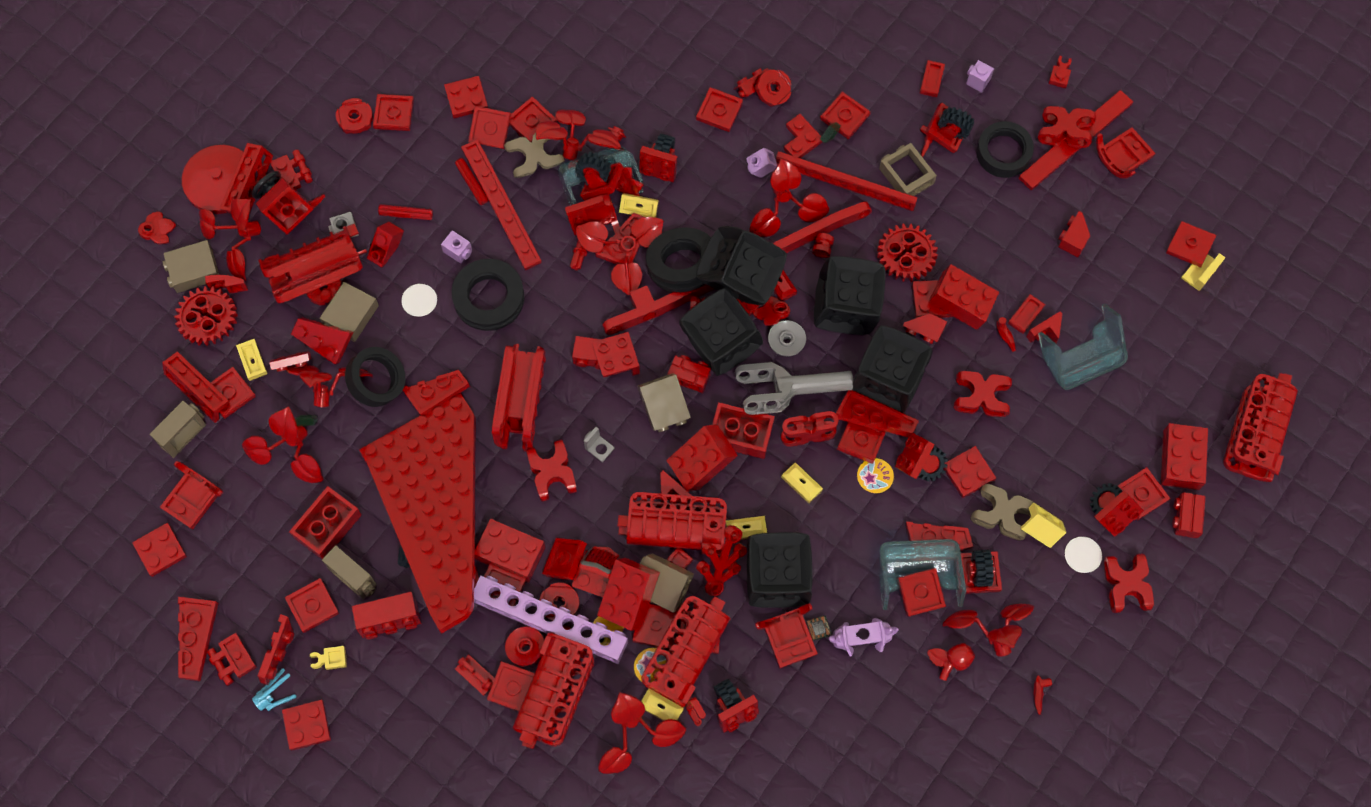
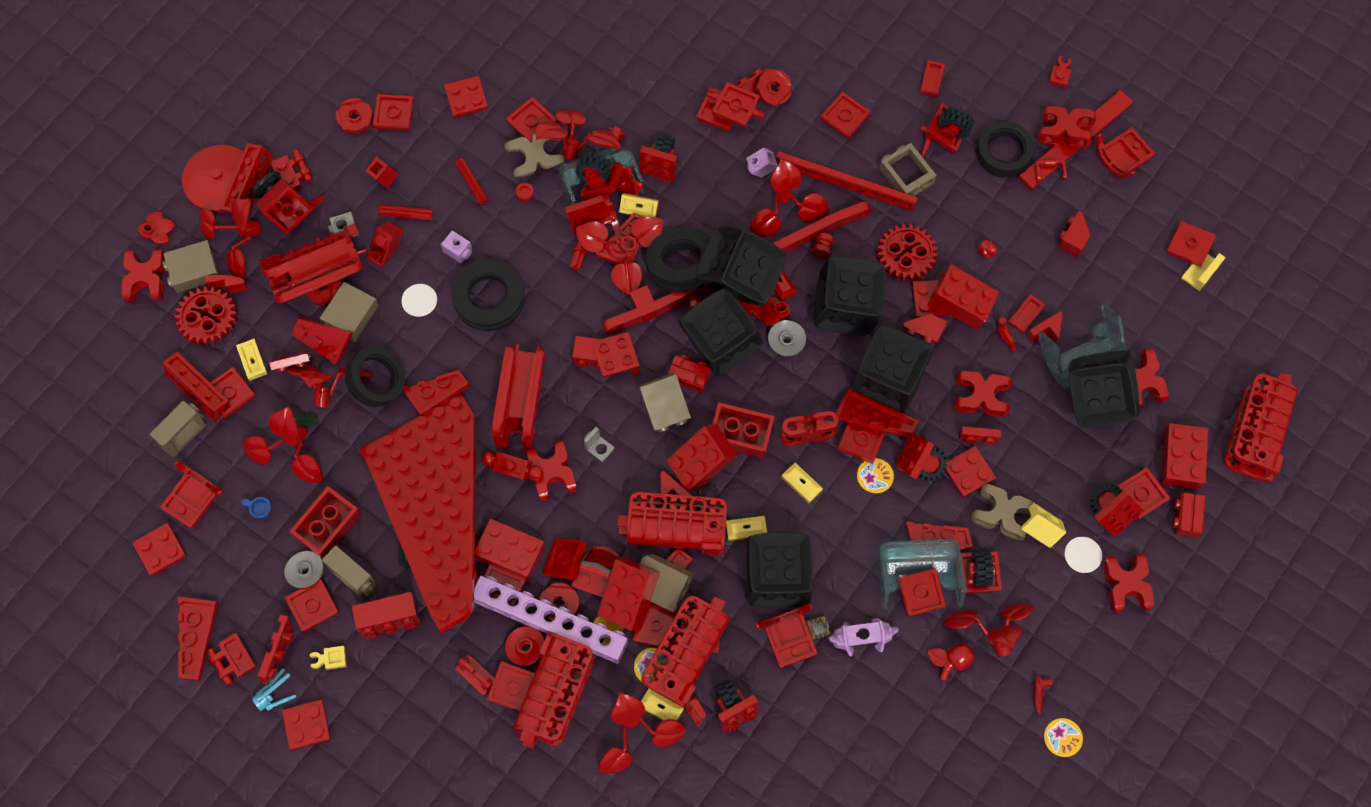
(143, 275): none -> red piece
(259, 507): none -> blue piece
(299, 564): none -> light grey dish
(381, 172): none -> red brick
(490, 127): red plate -> none
(501, 205): red tile -> none
(512, 466): none -> red plate
(524, 192): none -> red tile
(715, 582): red plant -> none
(736, 105): none -> red plate
(787, 385): light grey piece -> none
(806, 137): red plate -> none
(830, 132): clear green tile -> none
(973, 435): none -> red plate
(979, 75): lavender brick -> none
(987, 249): none -> red plate
(1050, 162): none -> red piece
(1063, 737): none -> sticker
(1104, 388): none -> black piece
(1147, 379): none -> red piece

